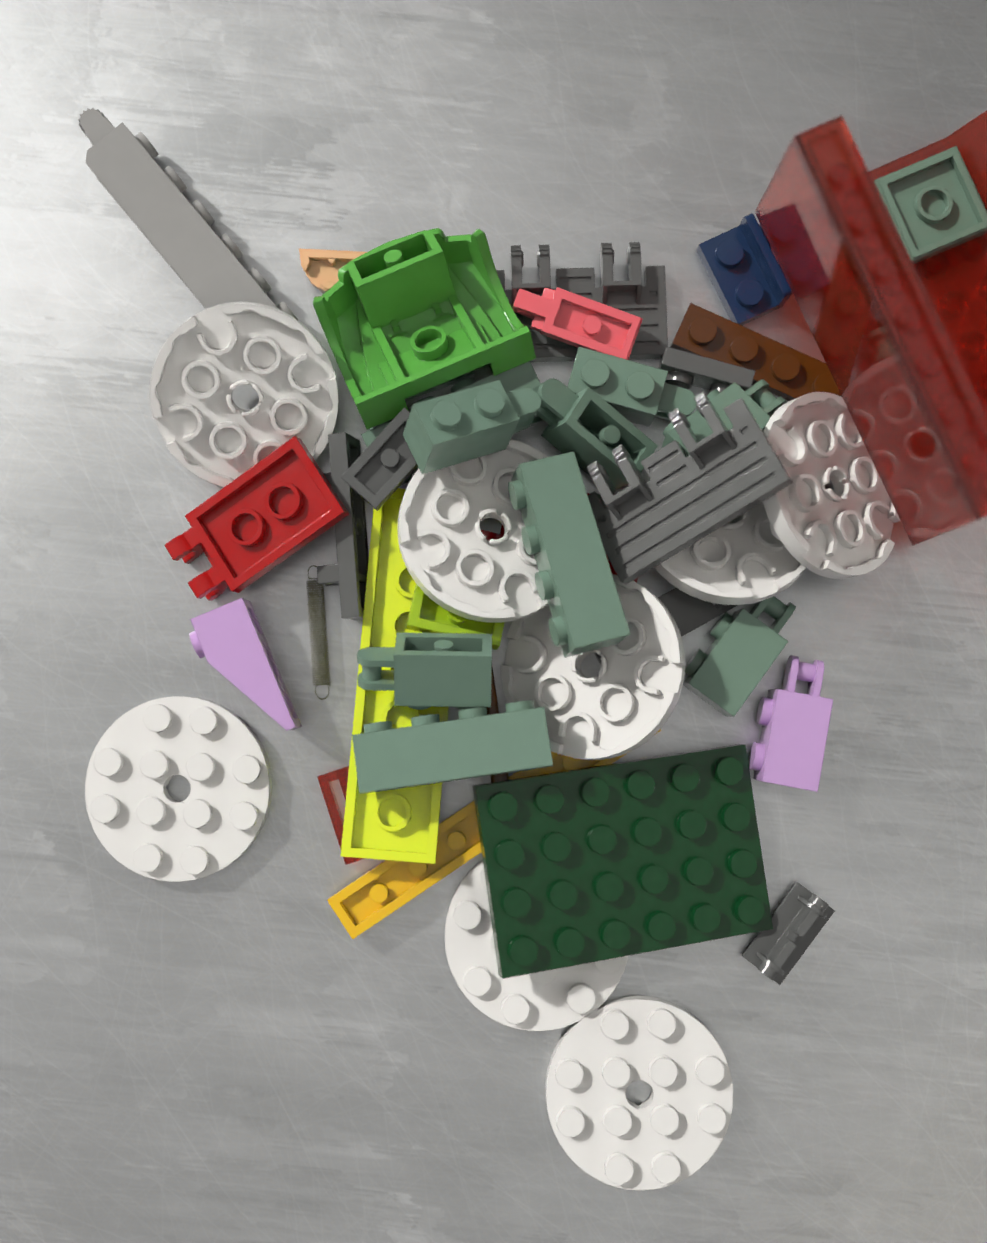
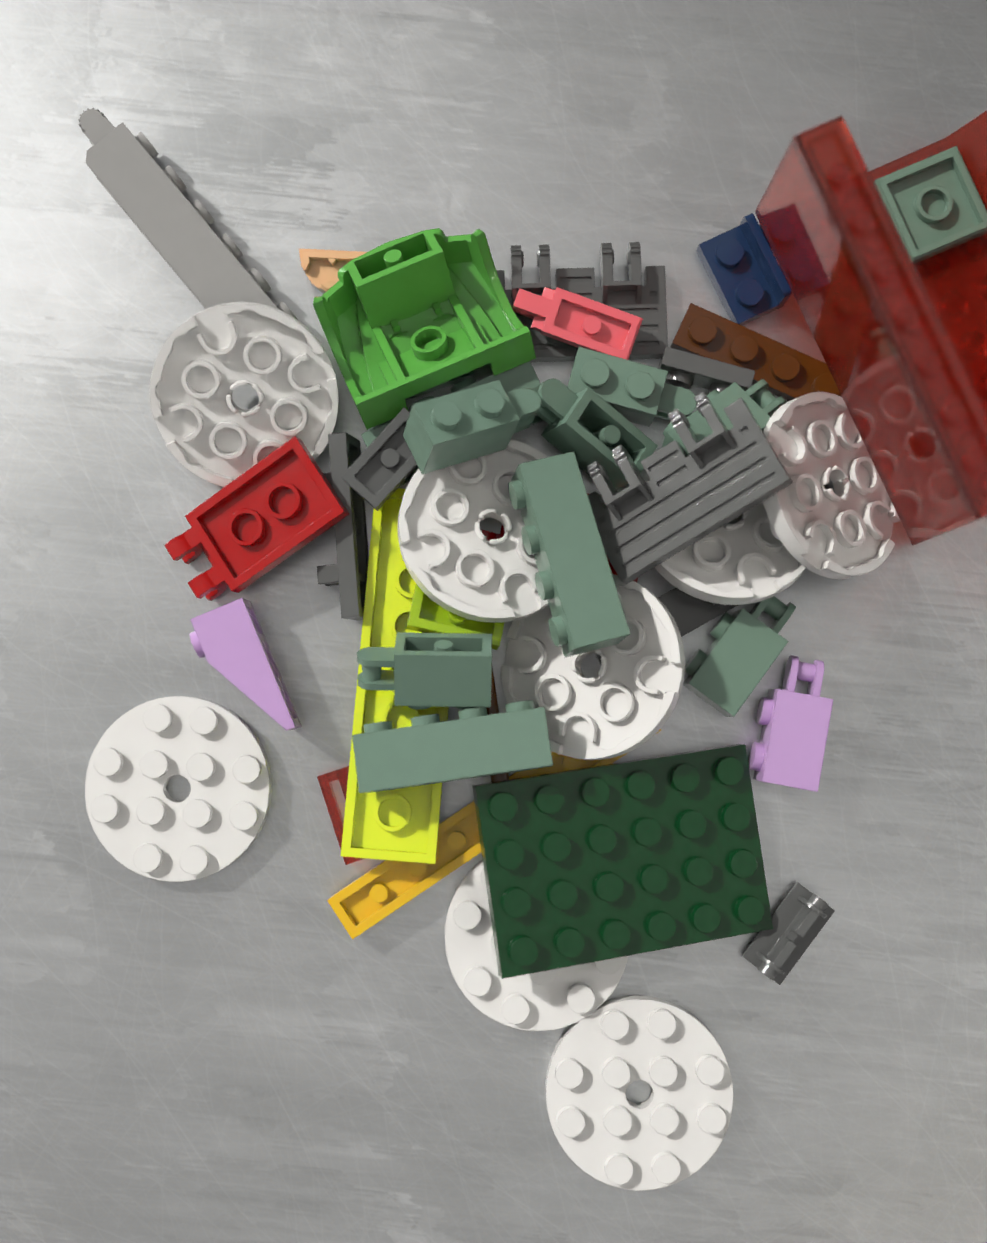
(324, 653): olive piece -> none

